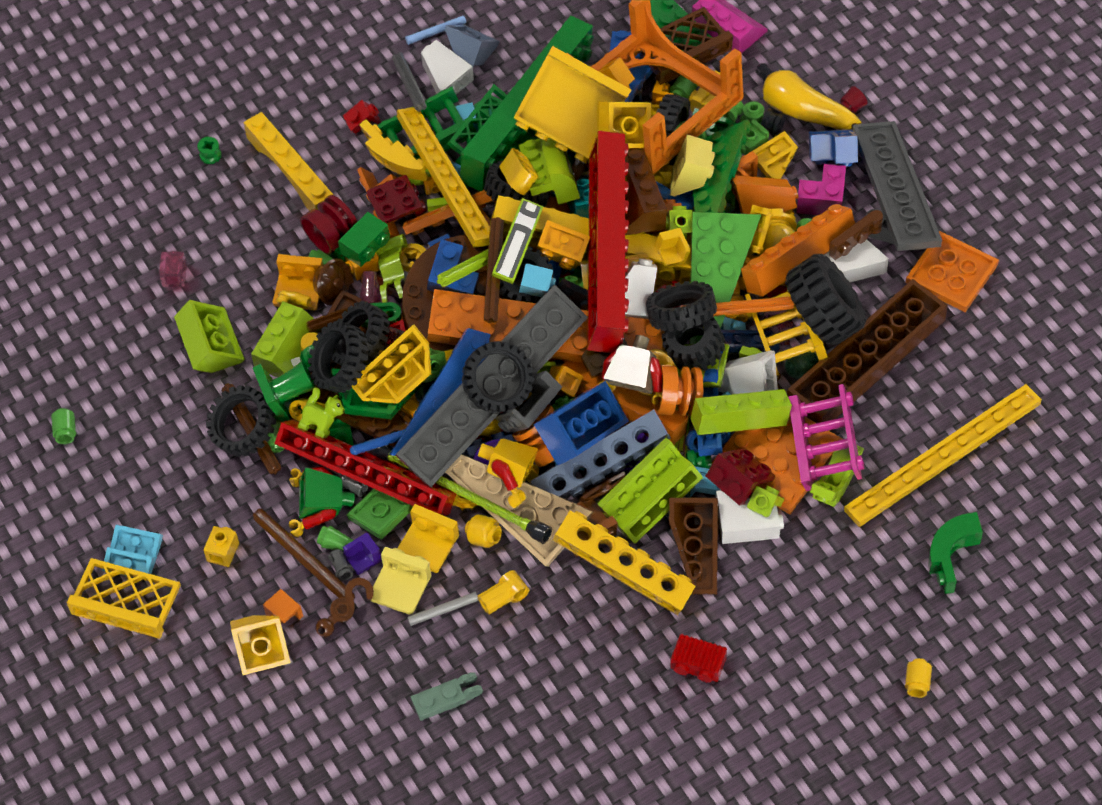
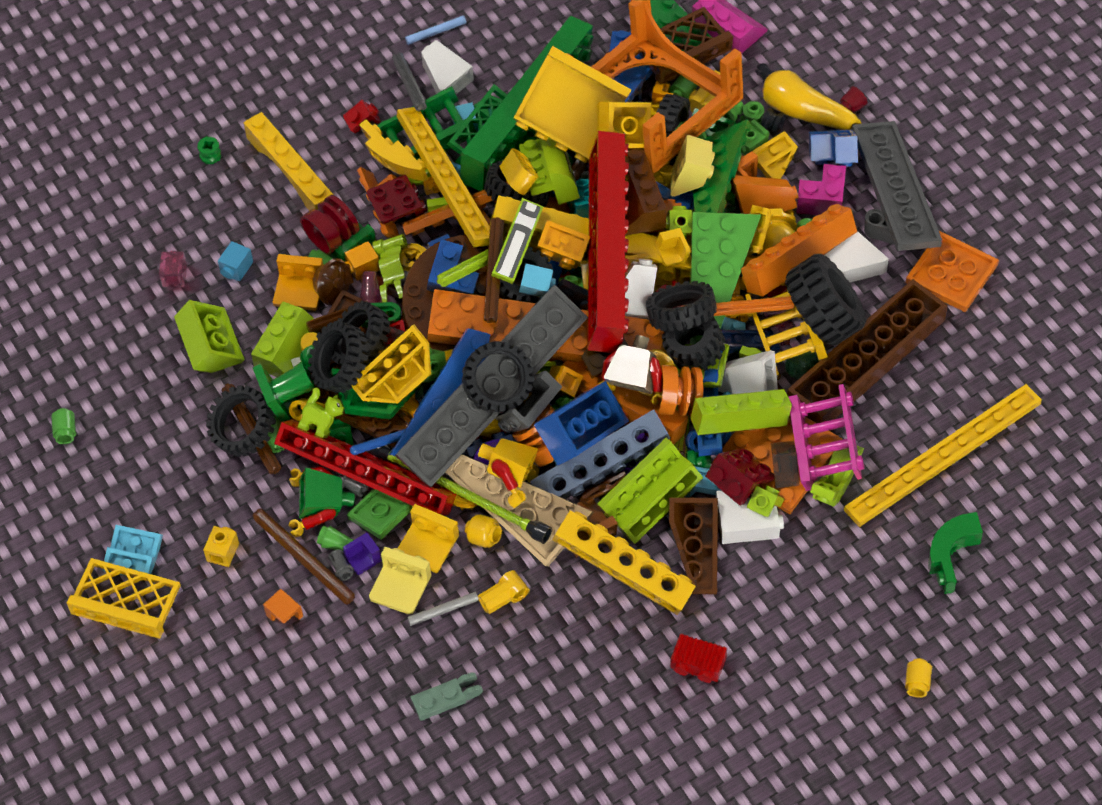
(235, 261): none -> dark azure brick
(259, 643): yellow slope -> none
(293, 297): yellow arm -> none
(343, 608): reddish brown piece -> none
(364, 239): green brick -> none
(470, 44): sand blue slope -> none
(618, 71): light orange brick -> none
(785, 464): none -> clear smoke slope
(856, 234): reddish brown plate -> none

